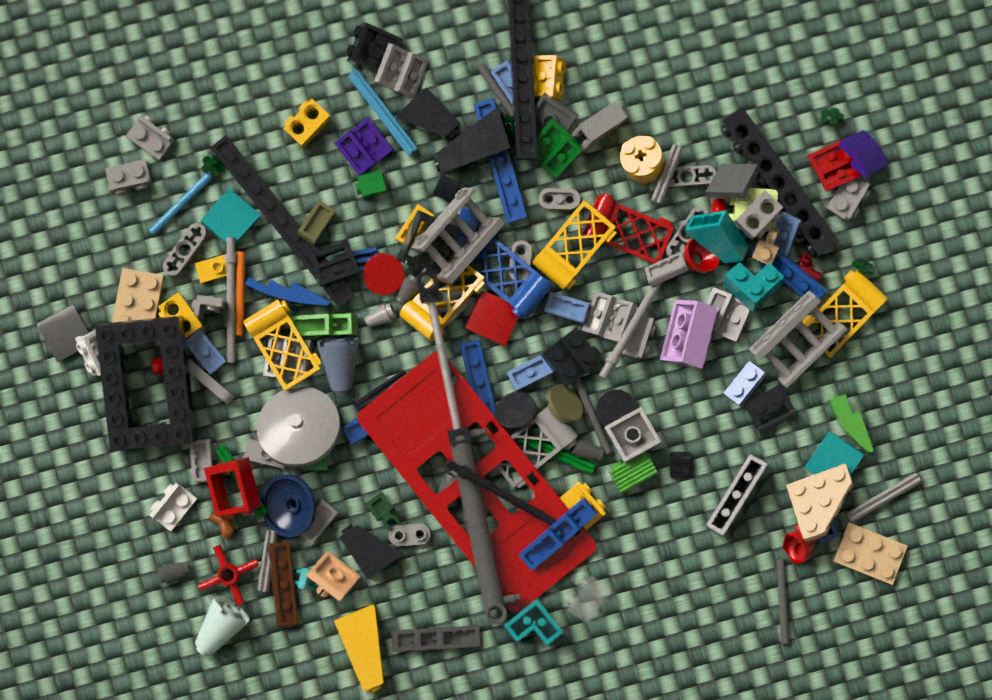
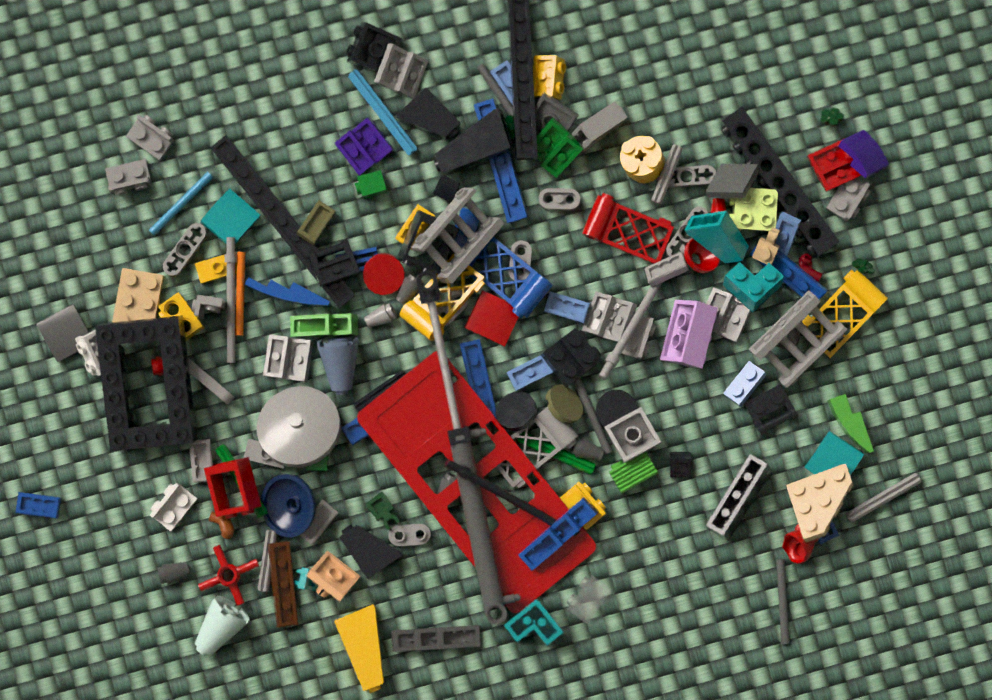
(38, 505): none -> blue plate
(205, 352): medium blue plate -> none
(212, 165): dark green plant -> none
(271, 319): yellow piece -> none
(311, 126): yellow brick -> none
(559, 268): yellow piece -> none
(755, 212): light grey brick -> none
(870, 553): tan plate -> none

